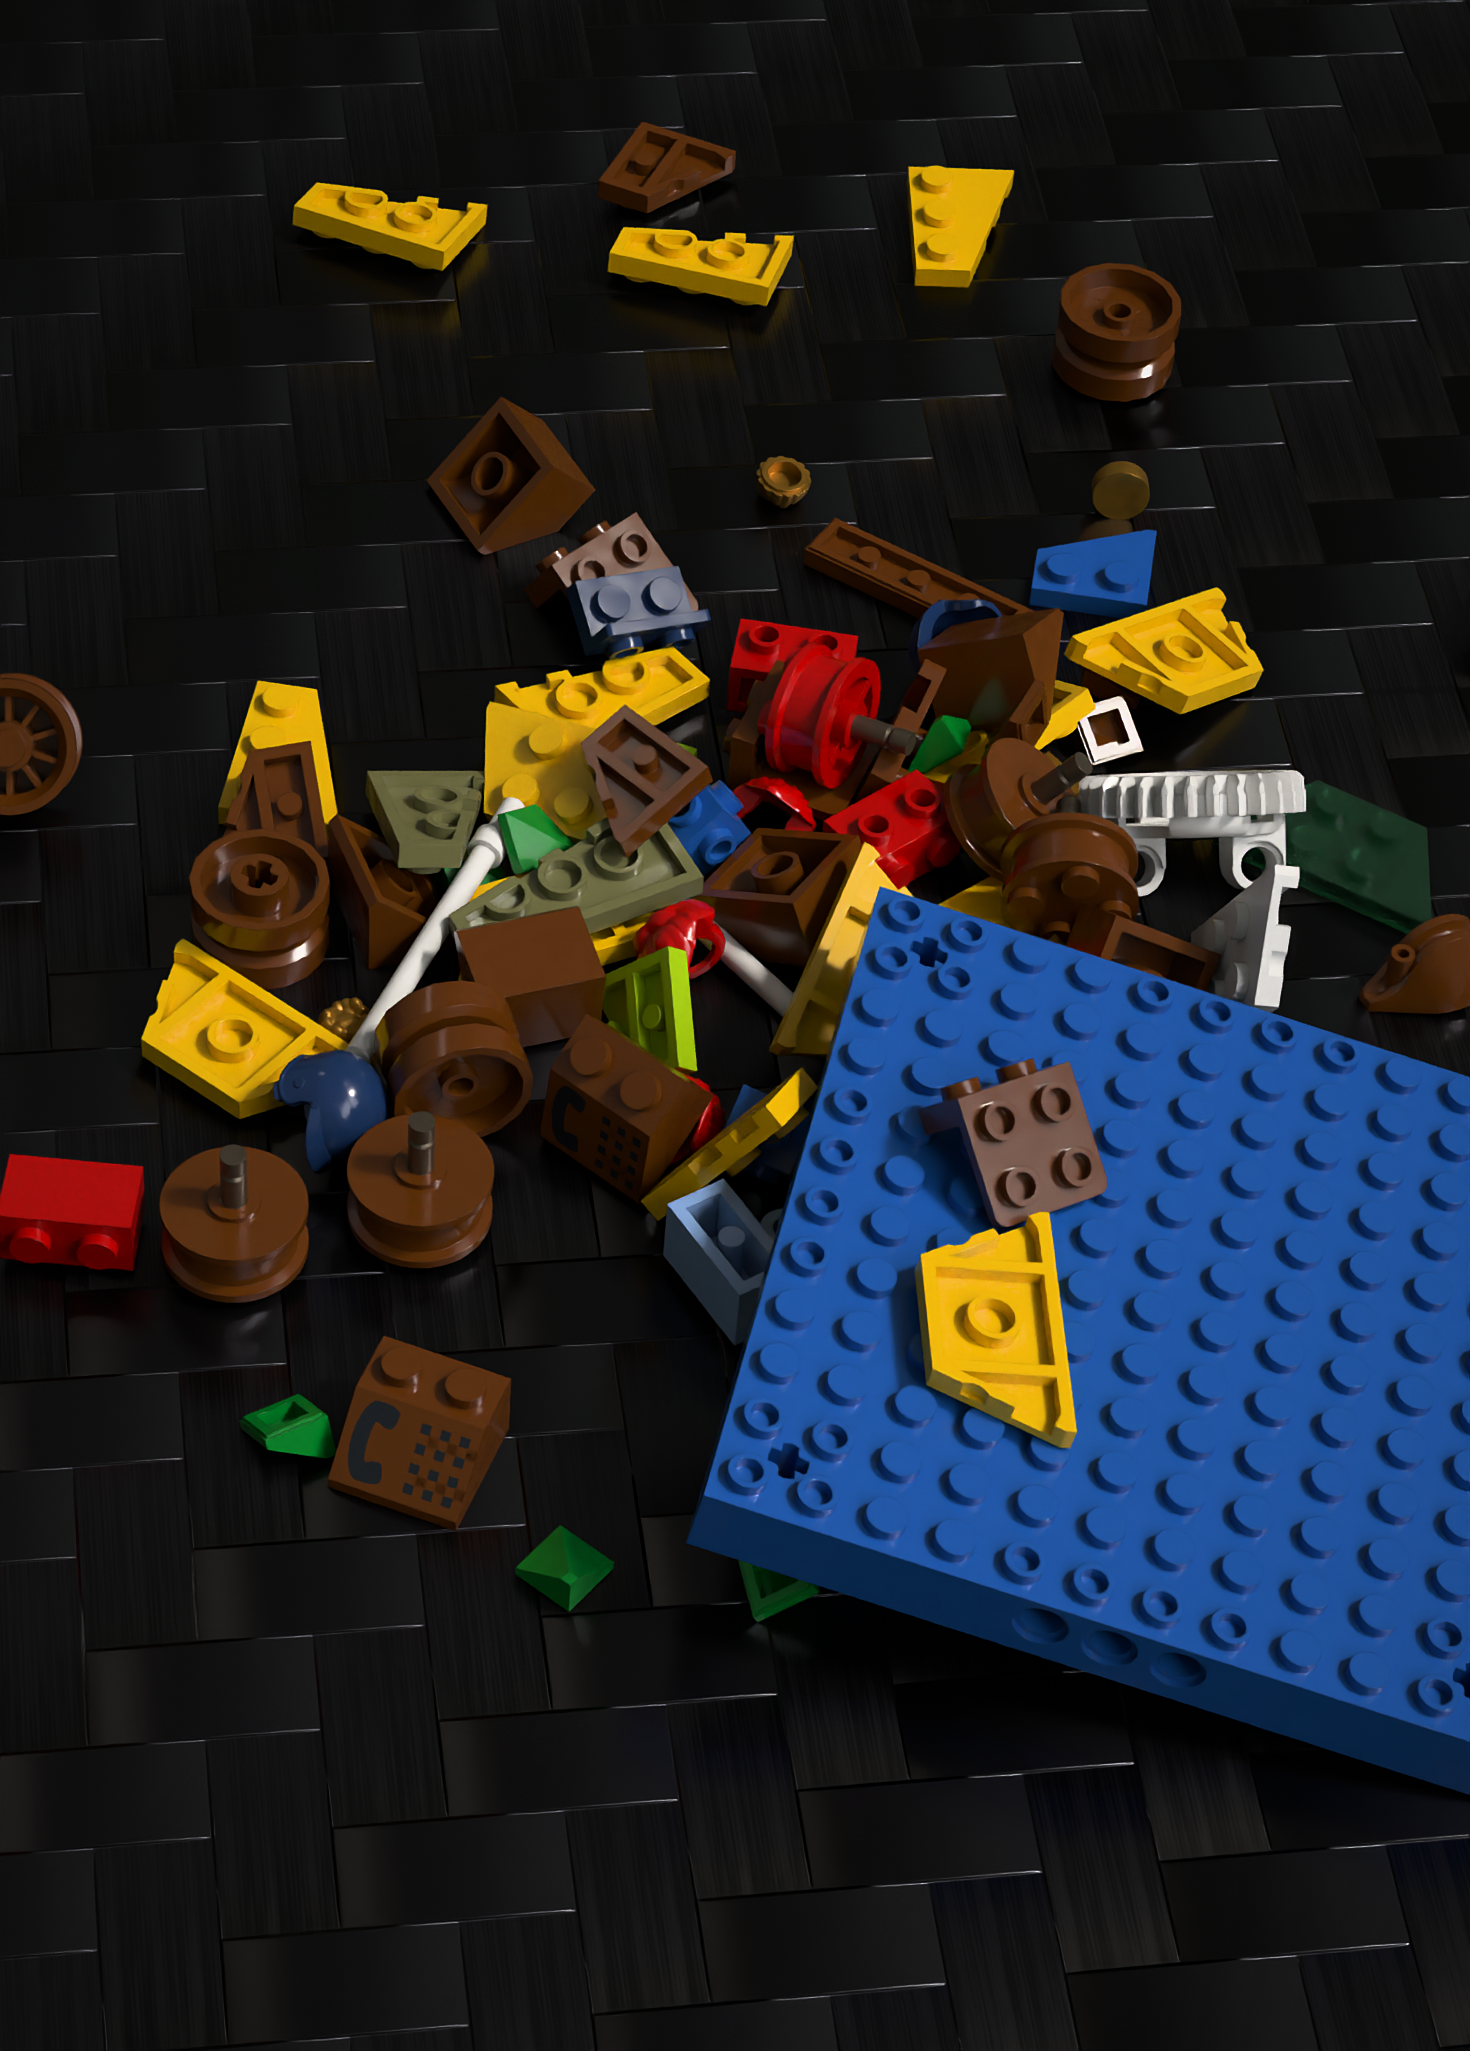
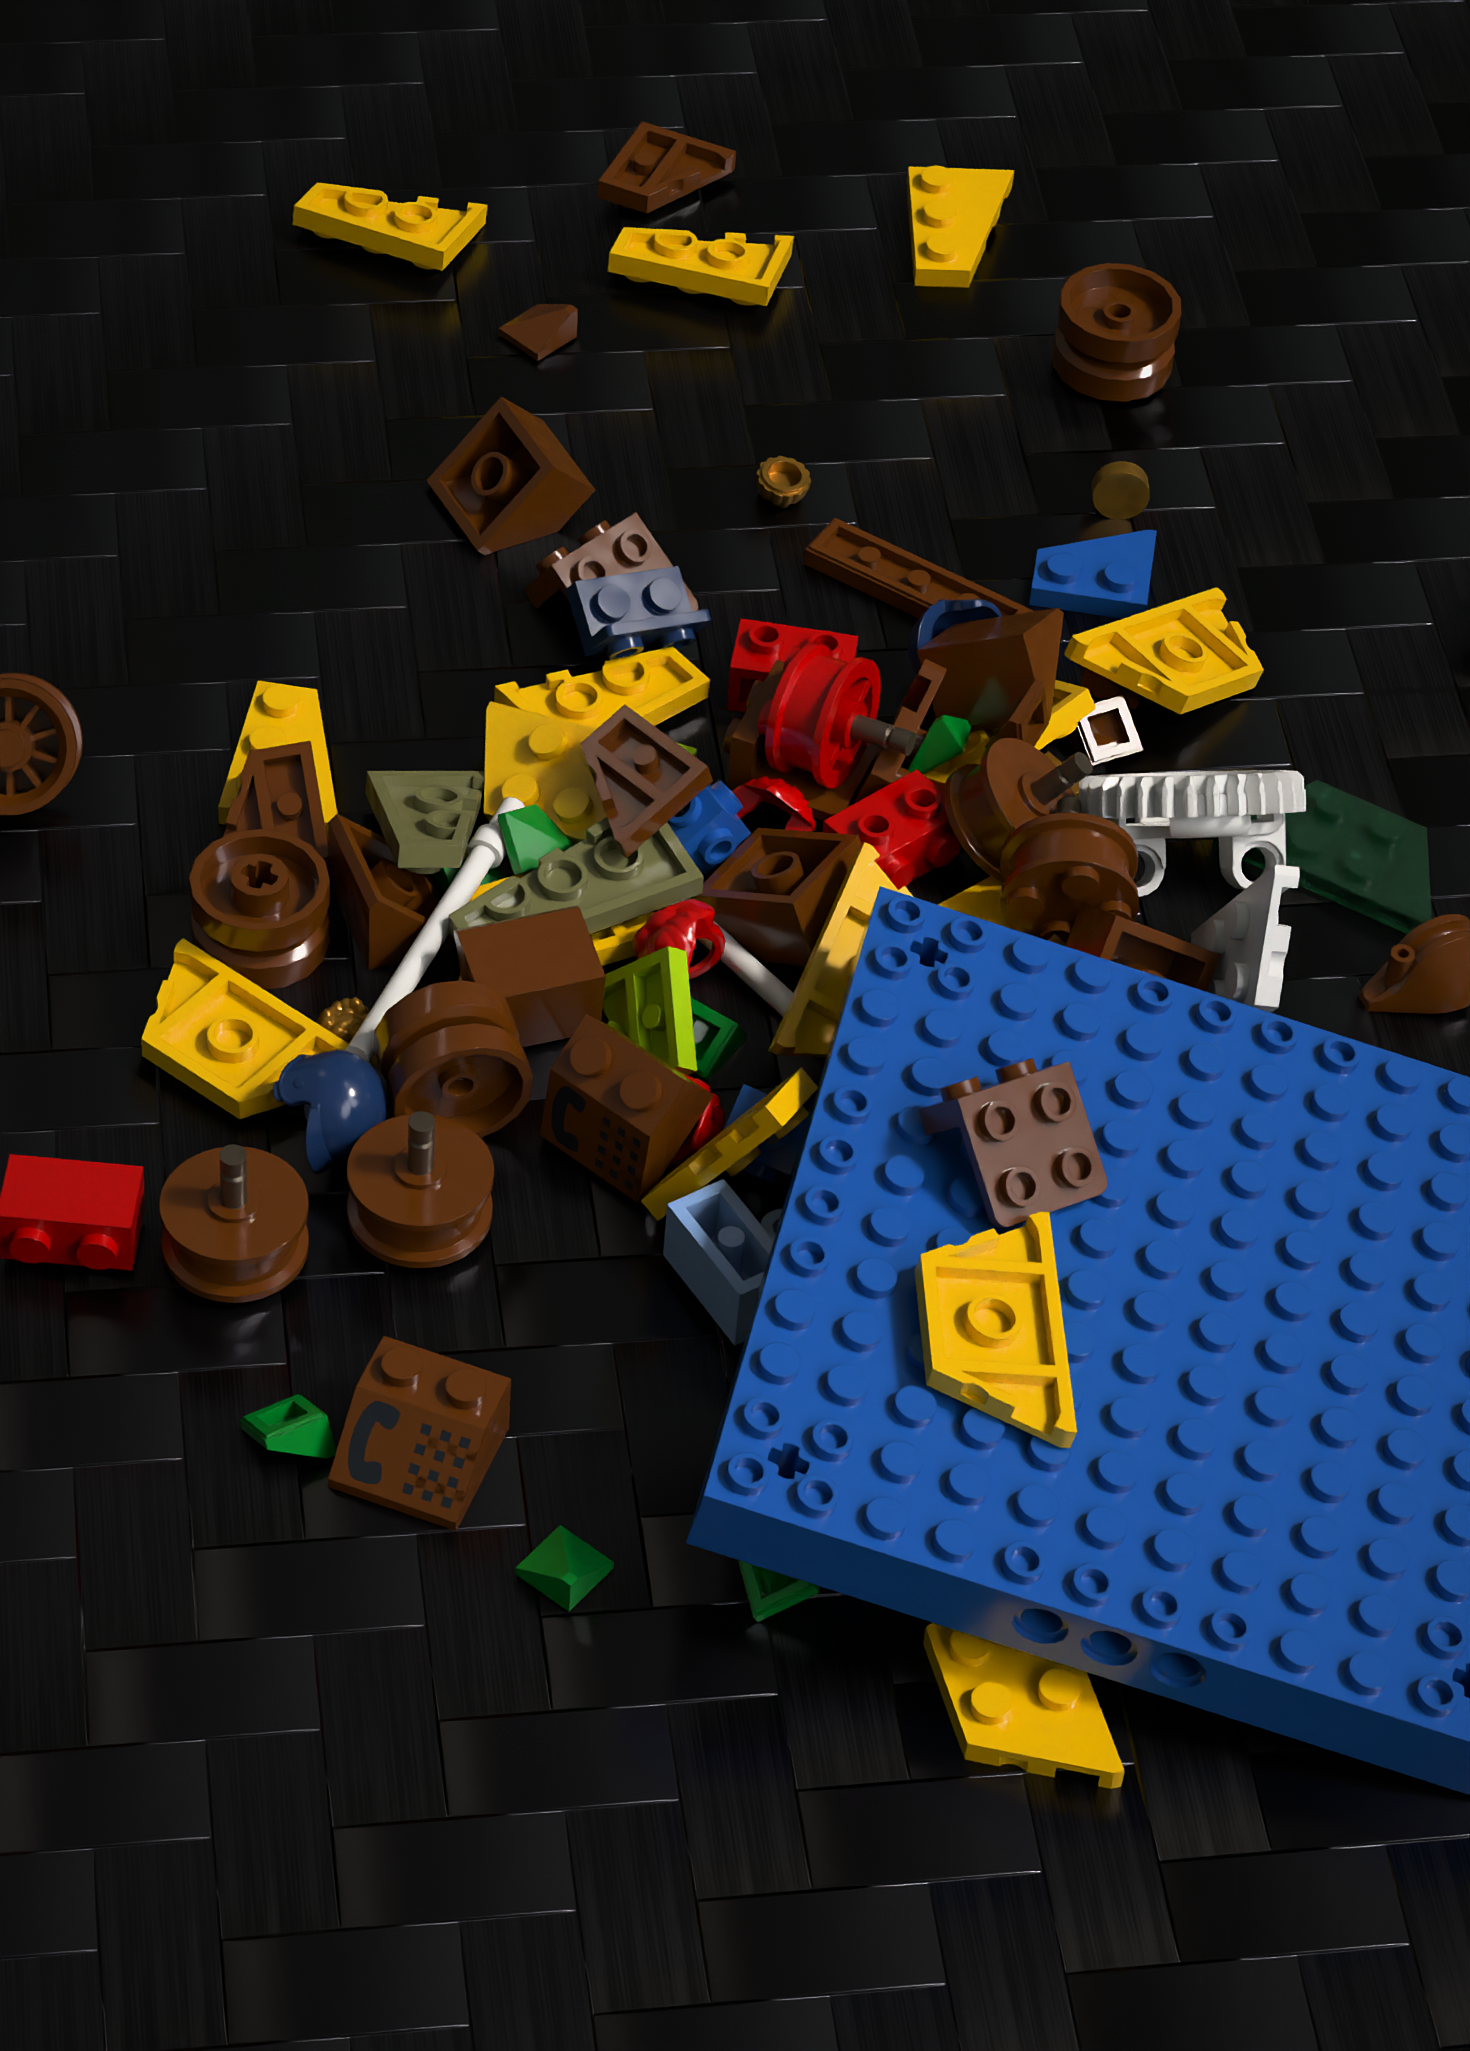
(542, 329): none -> reddish brown slope
(714, 1039): none -> green slope
(1021, 1708): none -> yellow wing

